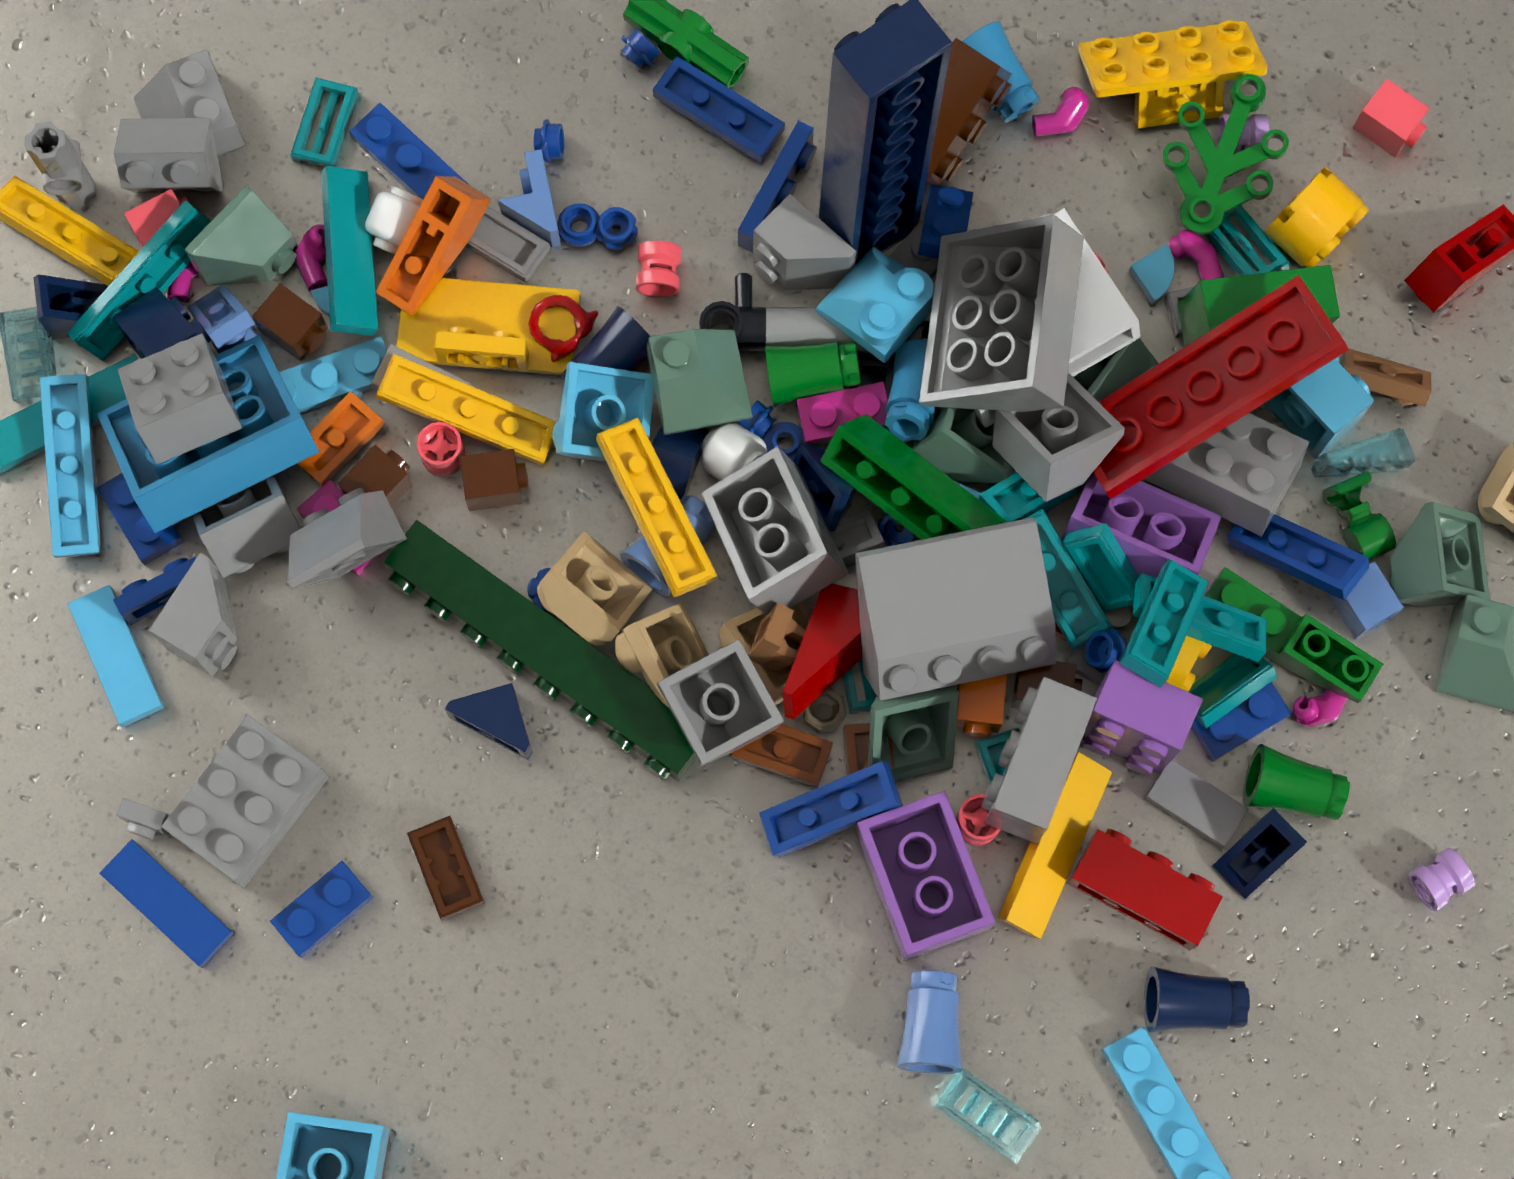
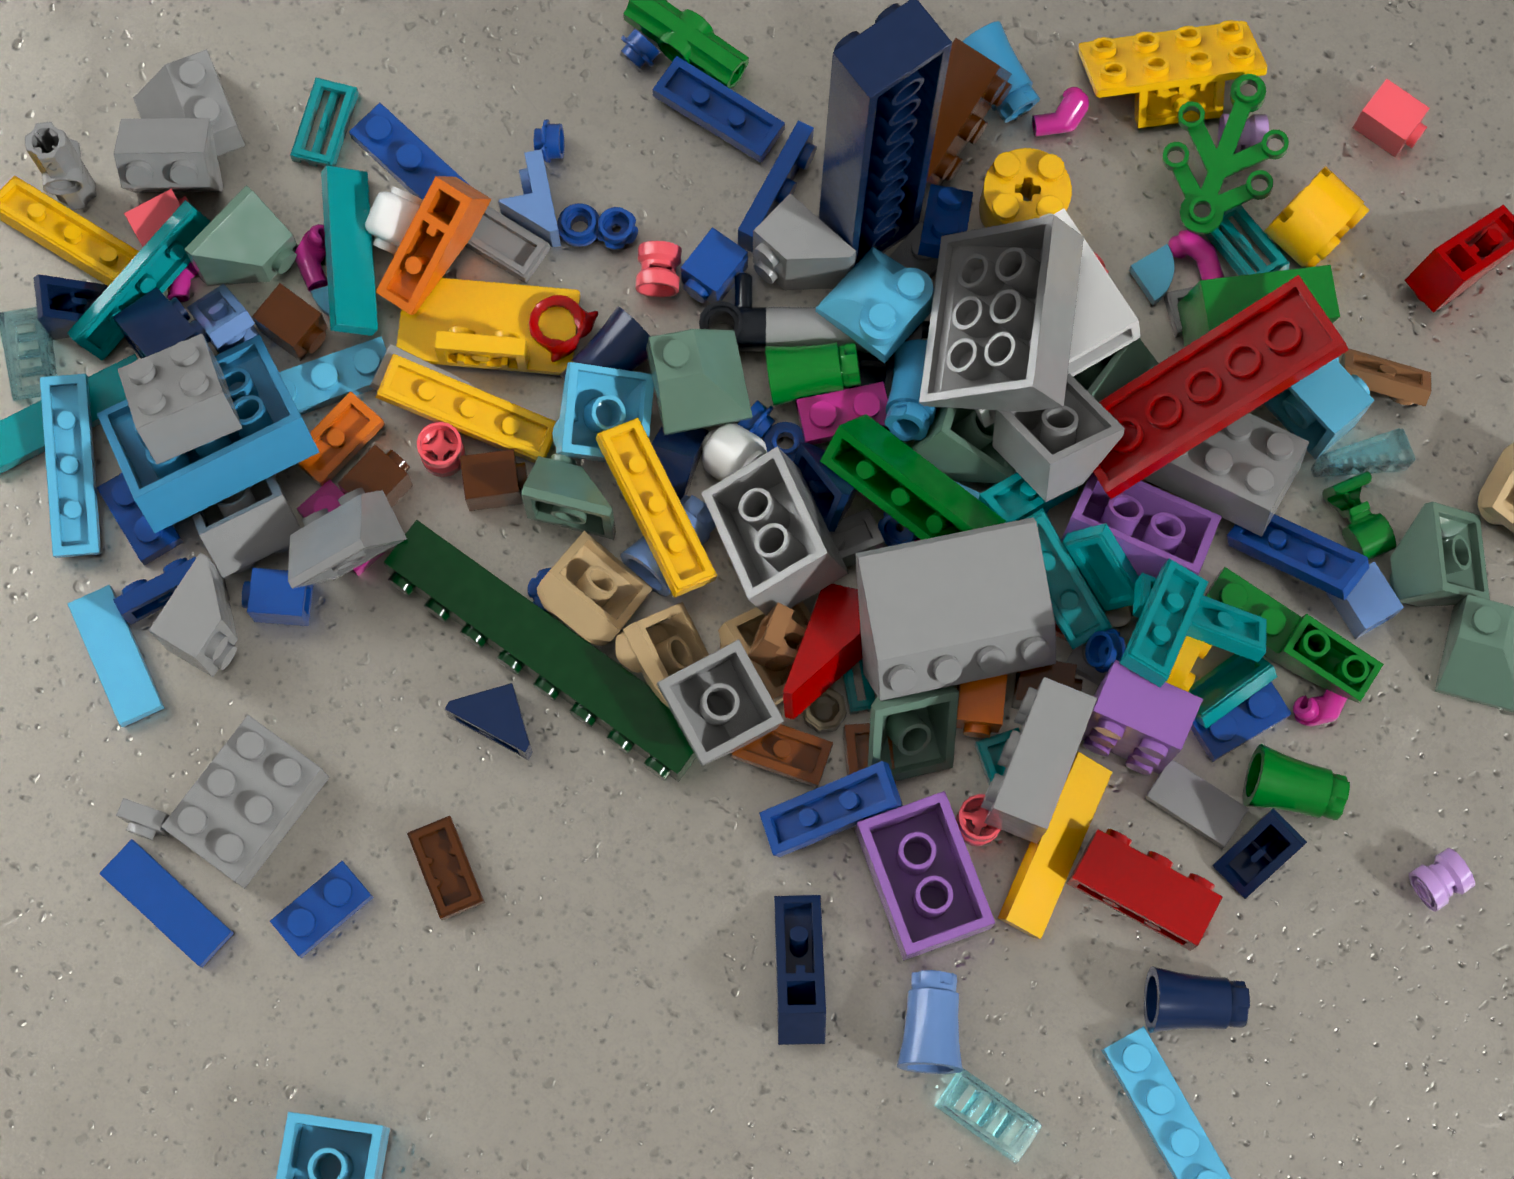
(274, 601): none -> blue brick
(566, 497): none -> sand green slope
(713, 267): none -> blue brick
(799, 970): none -> dark blue slope
(1019, 175): none -> yellow brick

